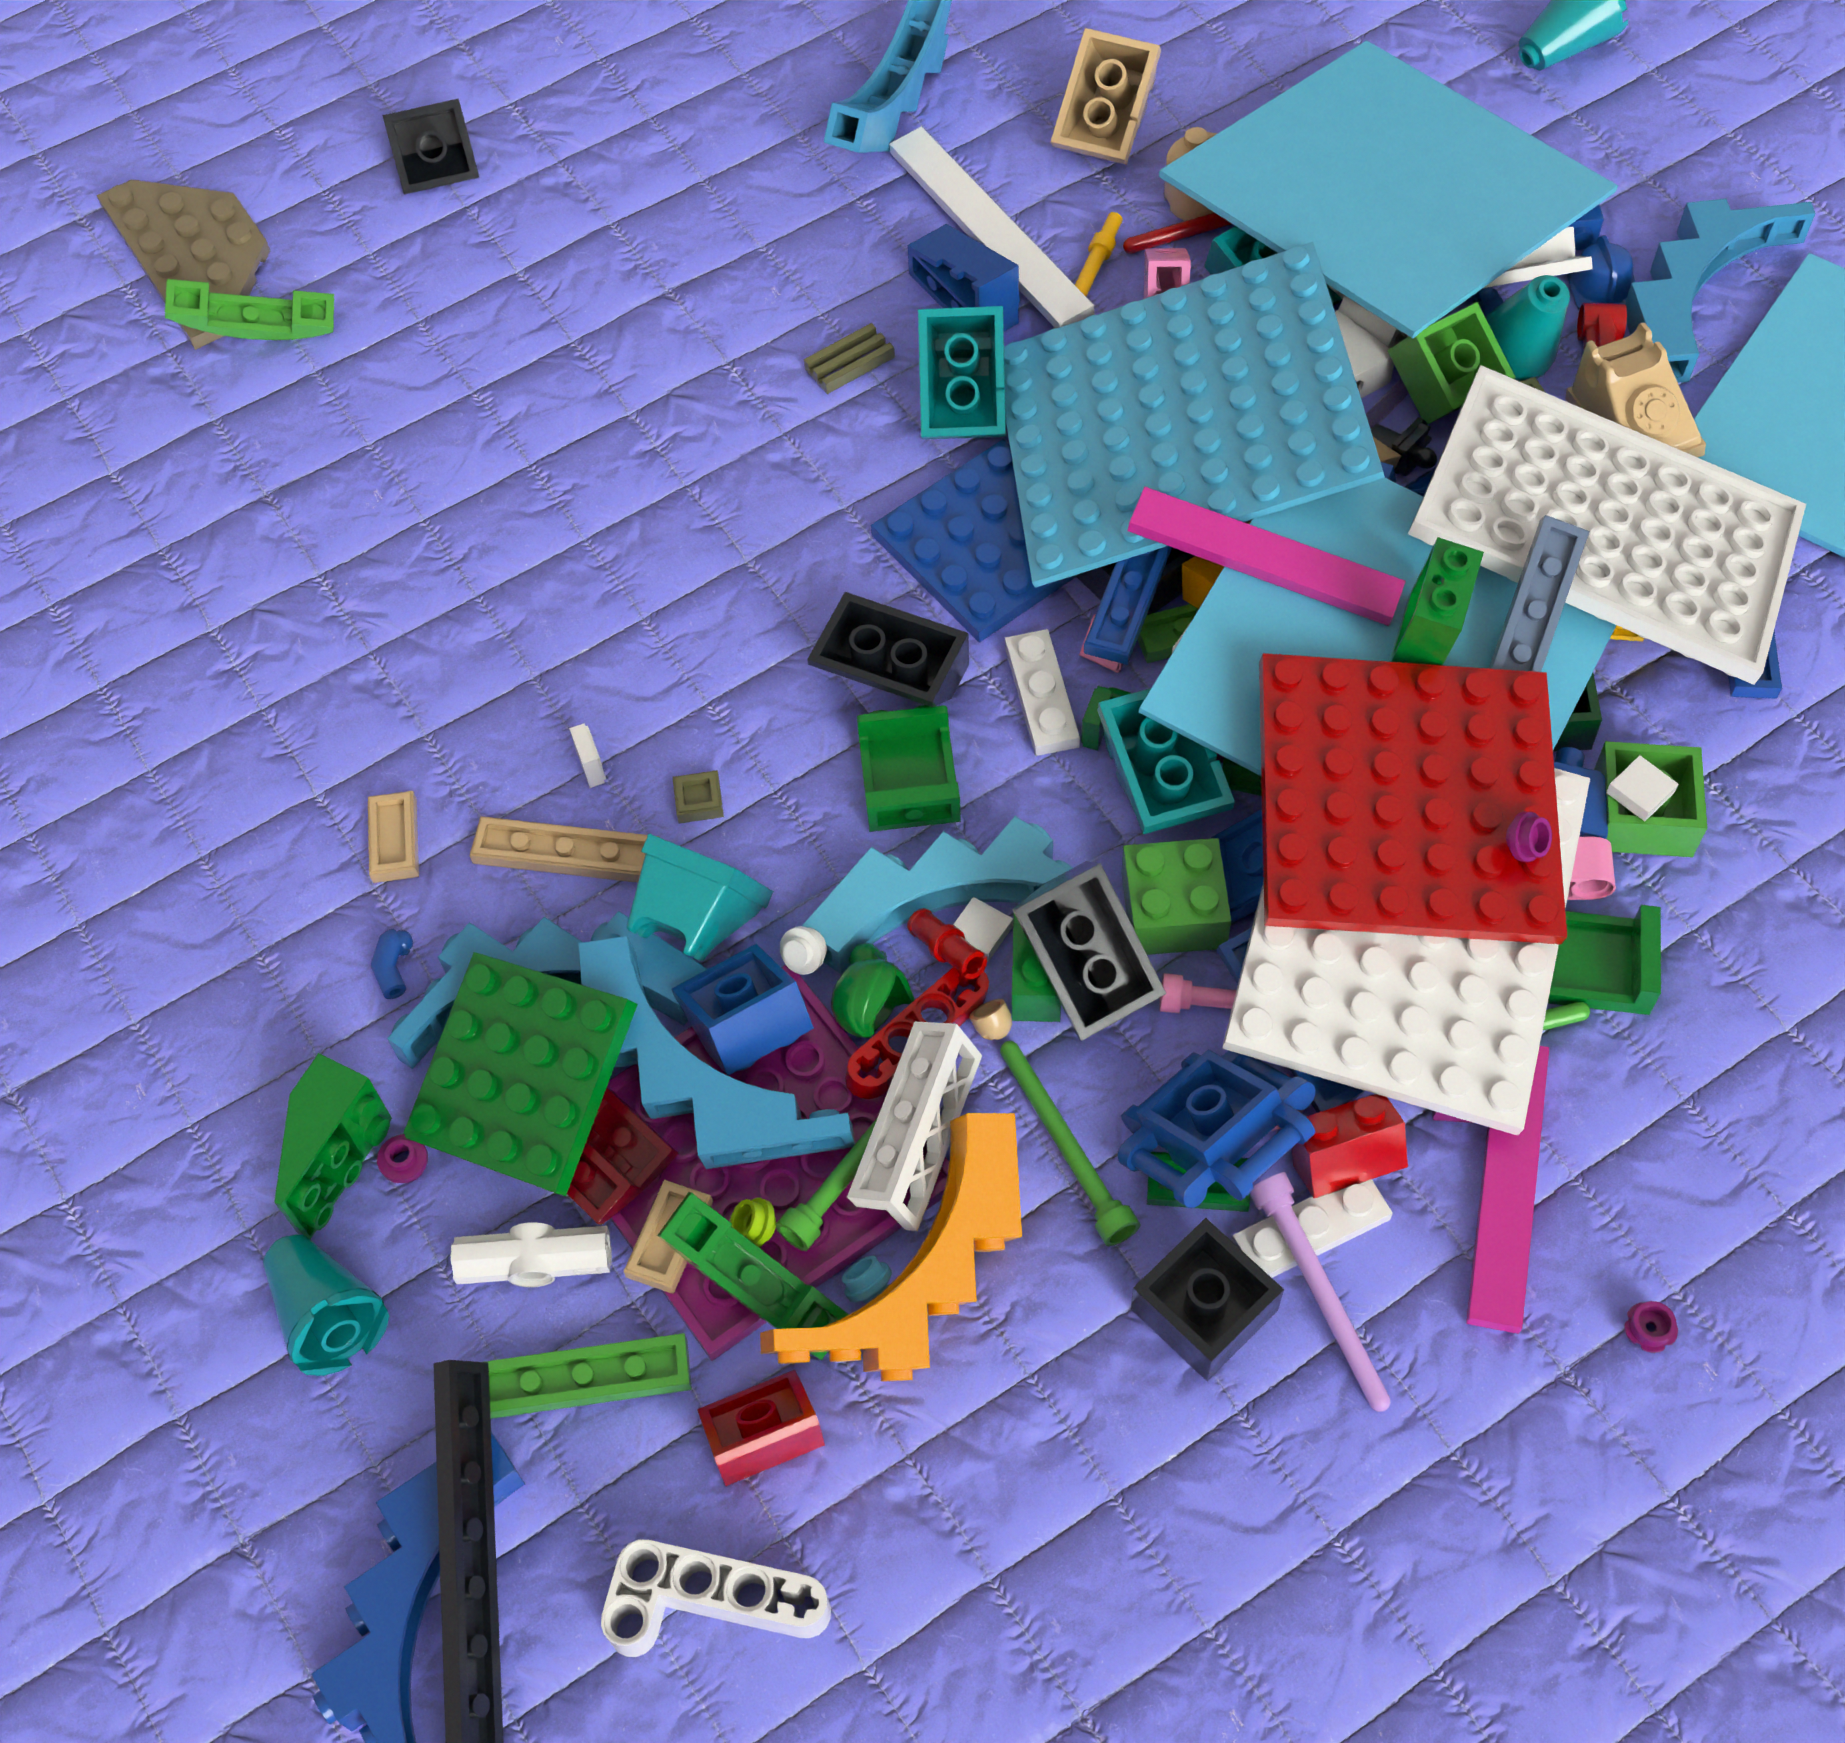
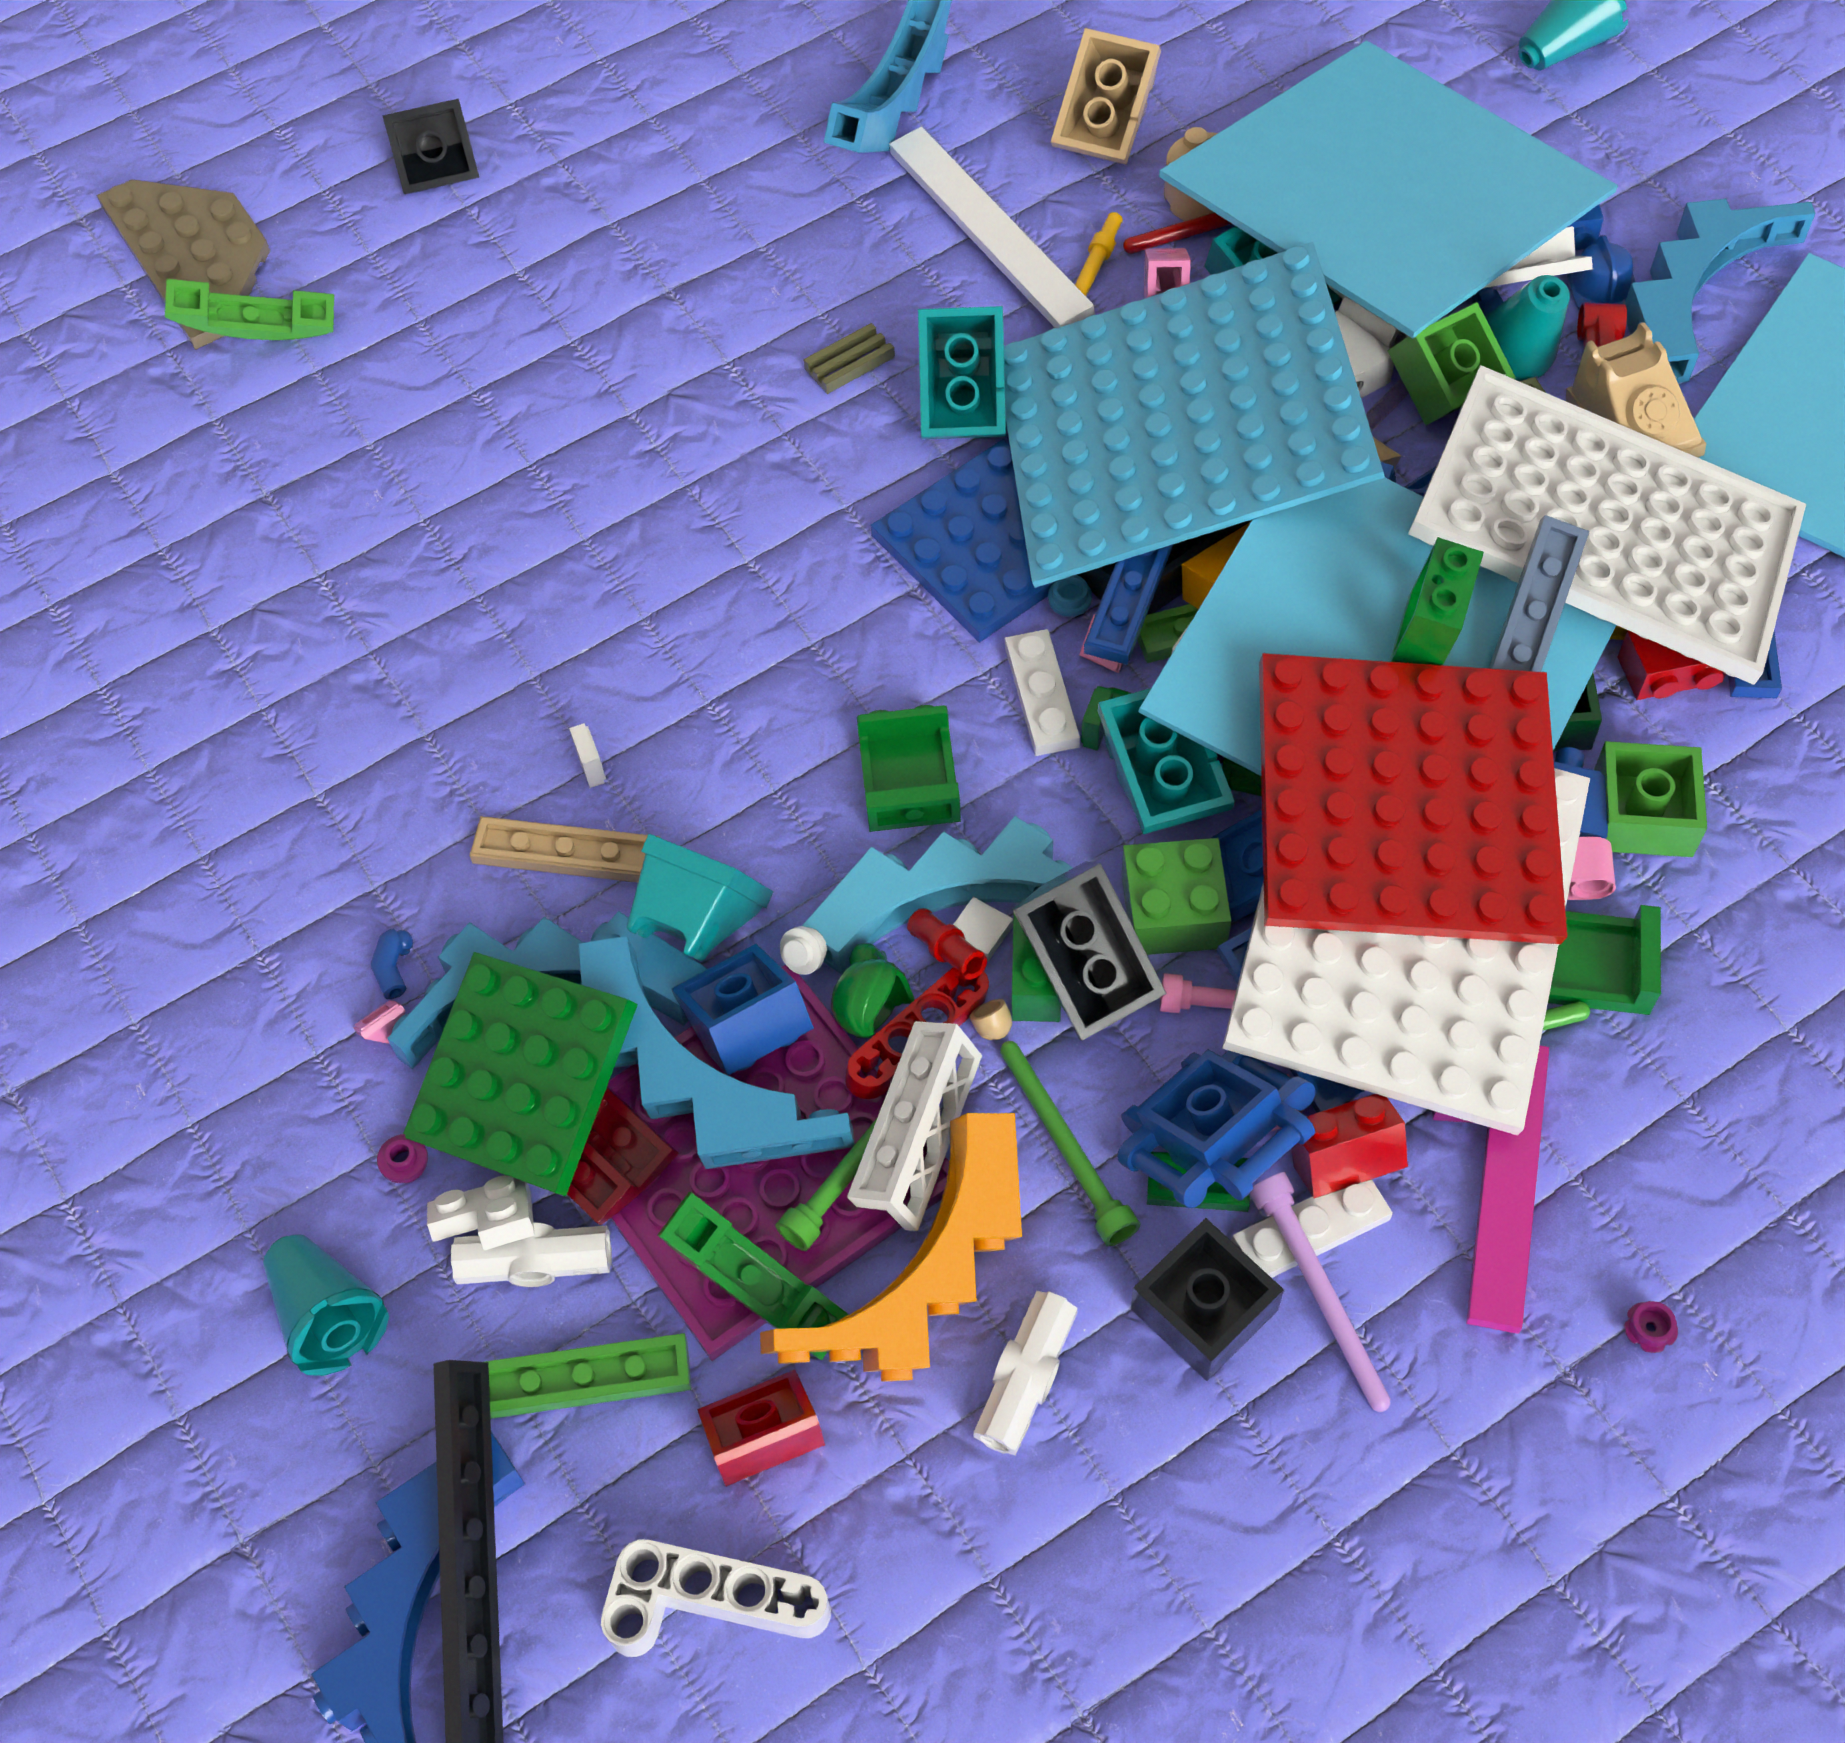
(327, 1135): green slope -> none
(379, 1023): none -> bright pink slope
(393, 836): tan tile -> none
(497, 1209): none -> white plate
(652, 1259): tan tile -> none
(698, 797): olive tile -> none
(754, 1220): lime plate -> none
(866, 1279): medium azure plate -> none
(892, 651): black slope -> none
(964, 273): blue wedge -> none
(1025, 1372): none -> white piece
(1070, 596): none -> dark azure plate
(1266, 556): dark pink tile -> none
(1409, 445): black piece -> none
(1529, 836): magenta plate -> none
(1642, 788): white tile -> none
(1661, 671): none -> red brick

